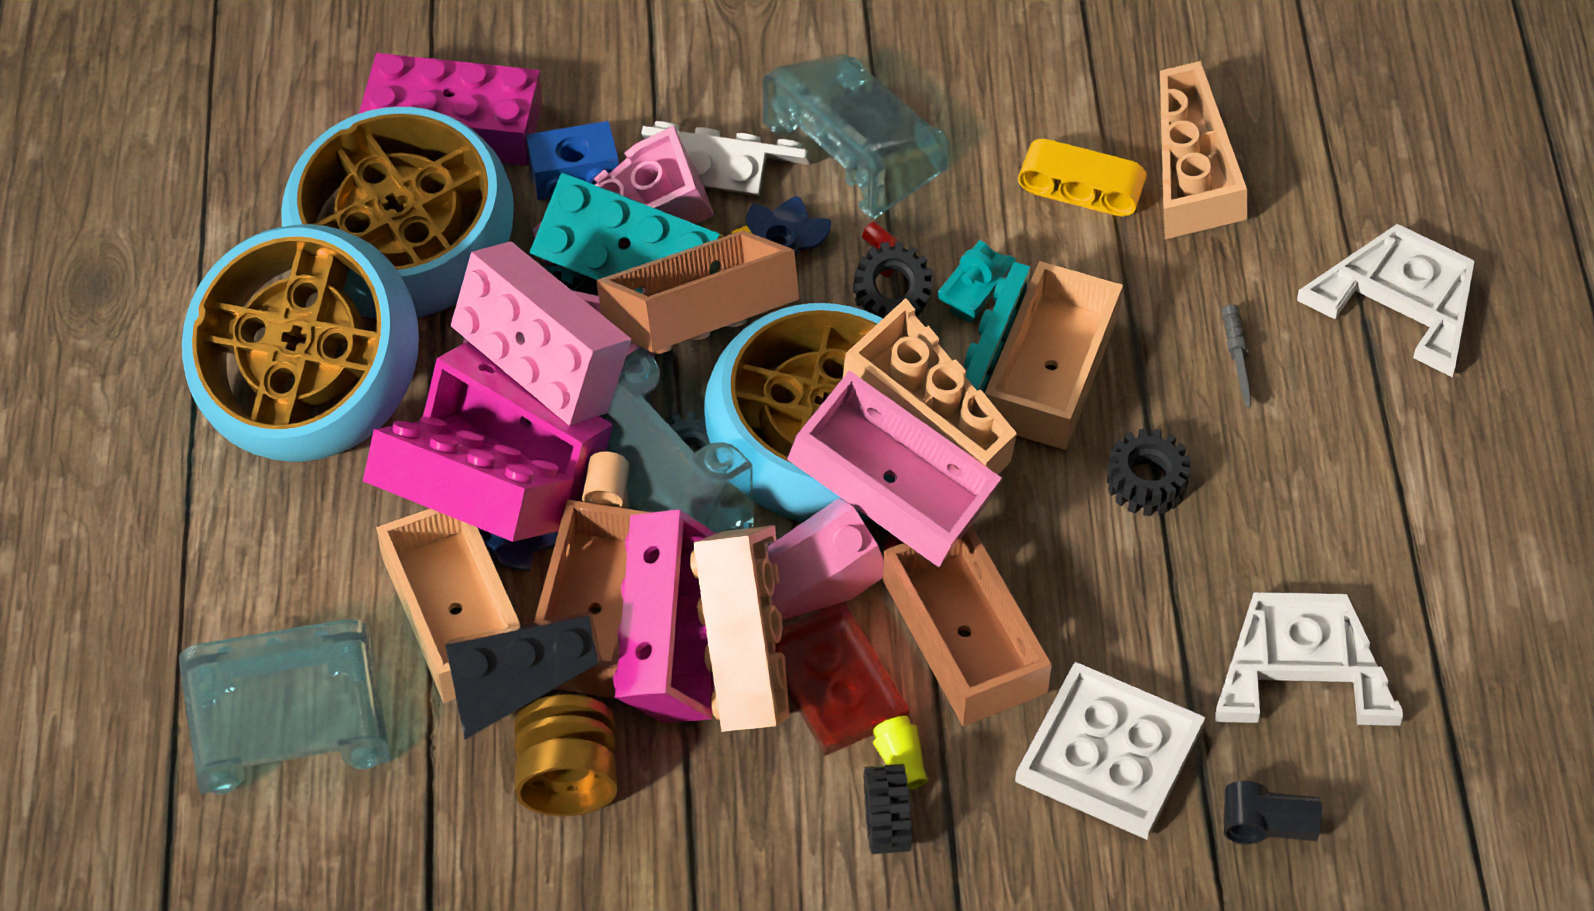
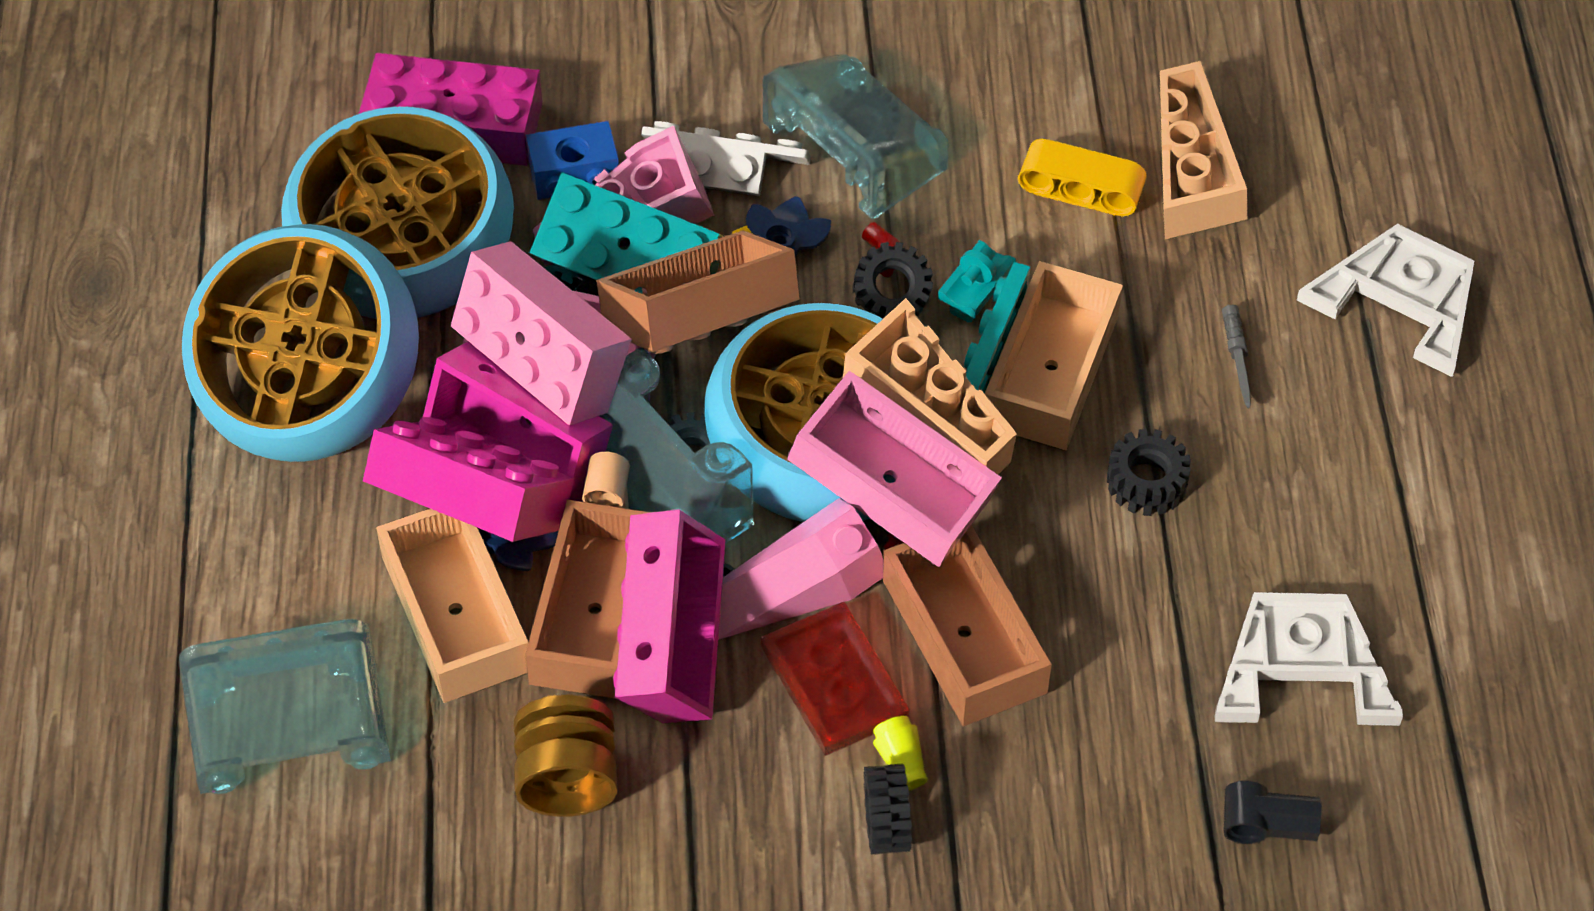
(516, 665): black wedge -> none
(742, 627): light nougat wedge -> none
(1110, 750): white plate -> none

